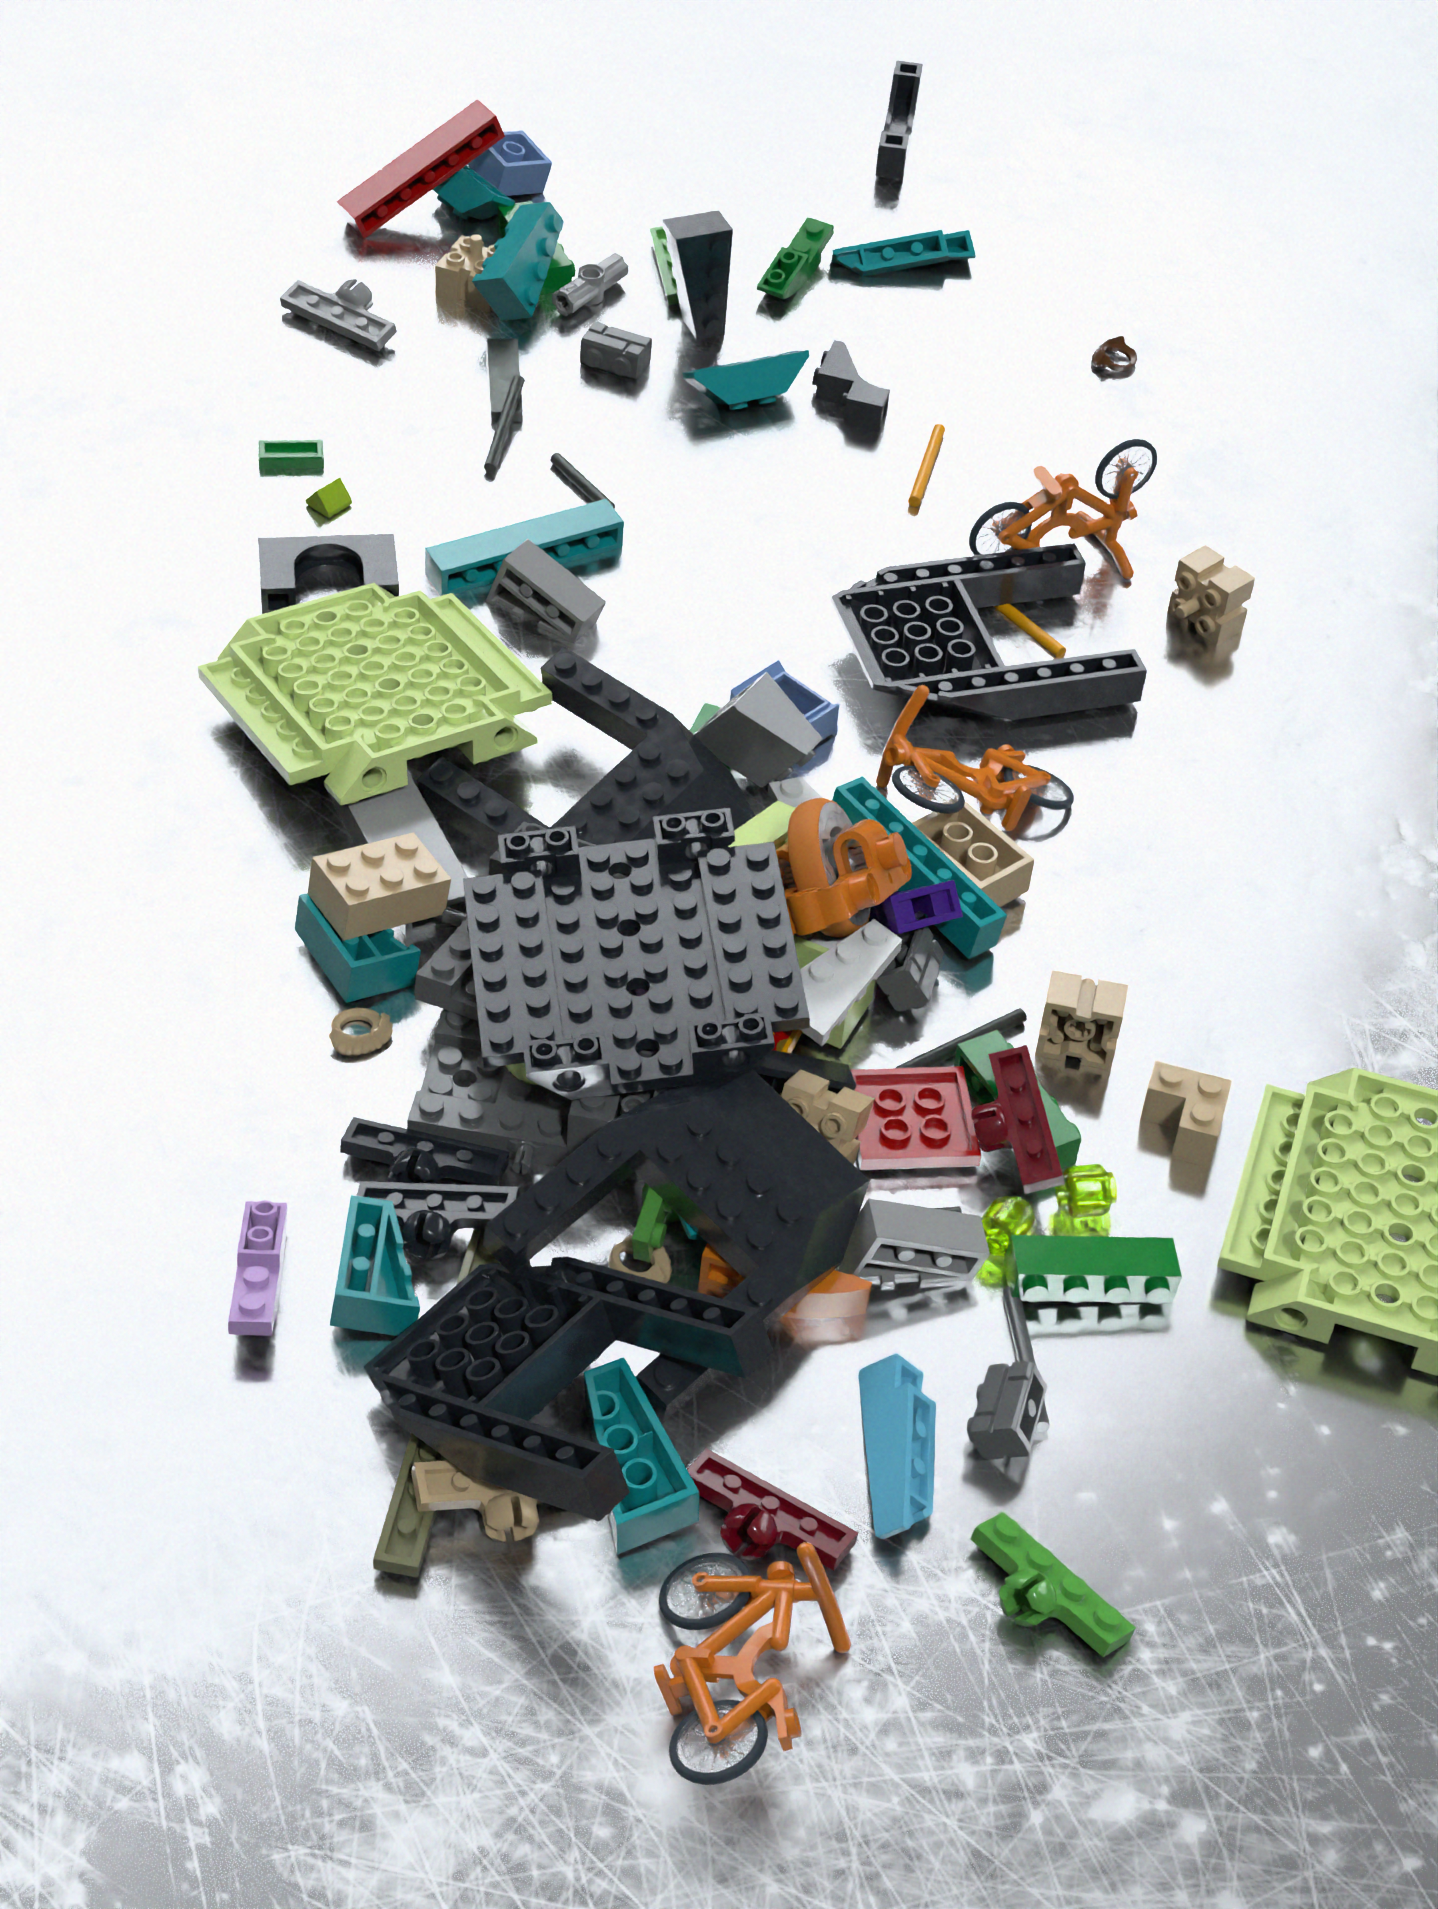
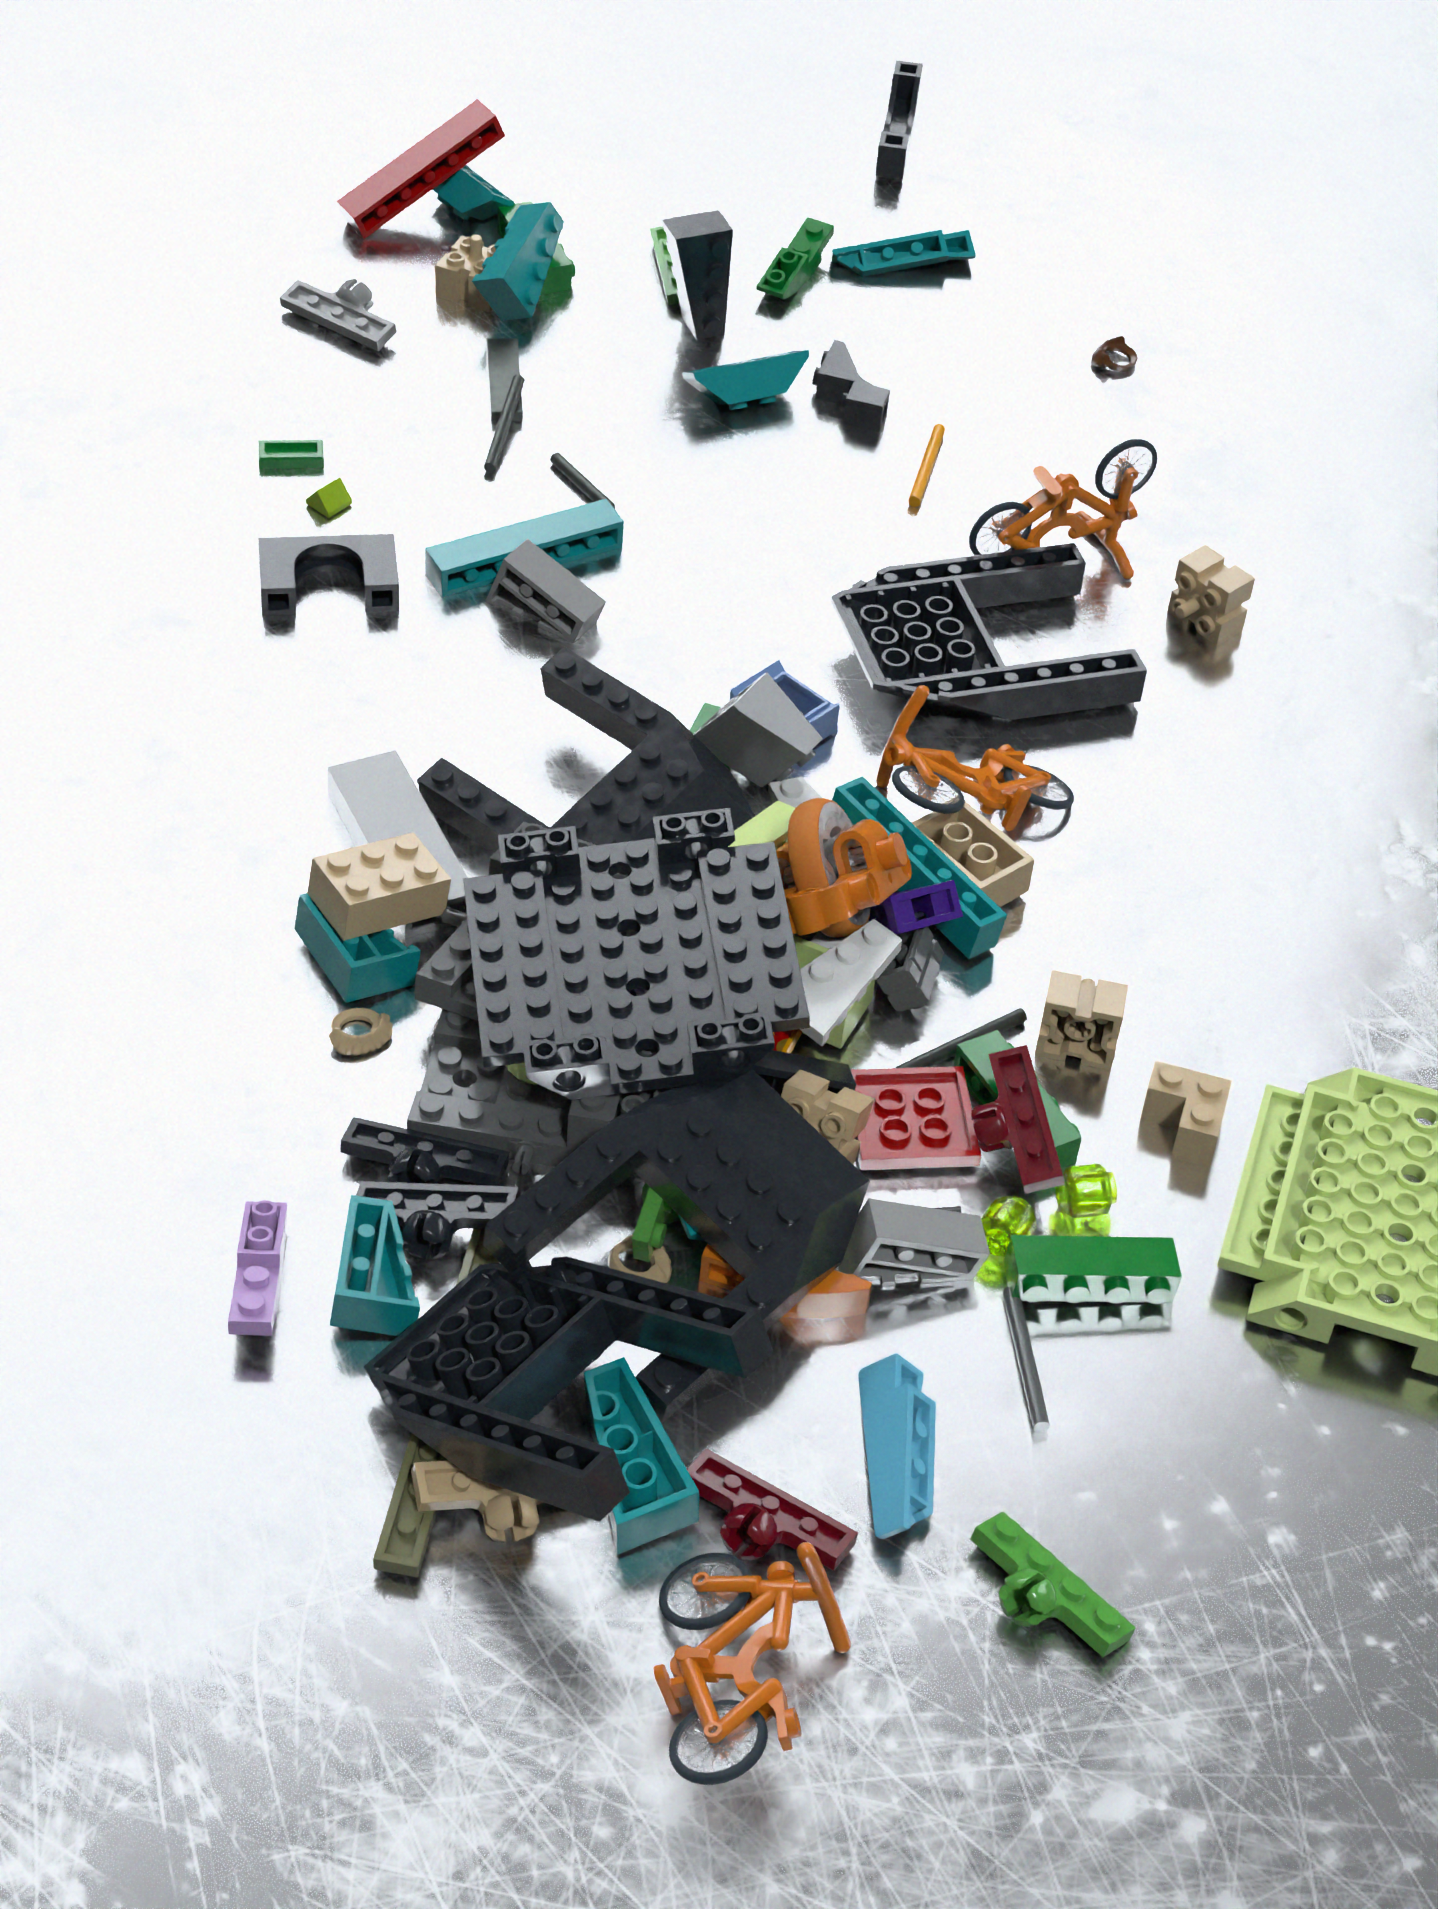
(371, 683): yellowish green slope -> none
(514, 165): medium blue brick -> none
(590, 284): light grey piece -> none
(615, 350): dark grey brick -> none
(1007, 1410): dark grey brick -> none
(1032, 629): light orange bar -> none

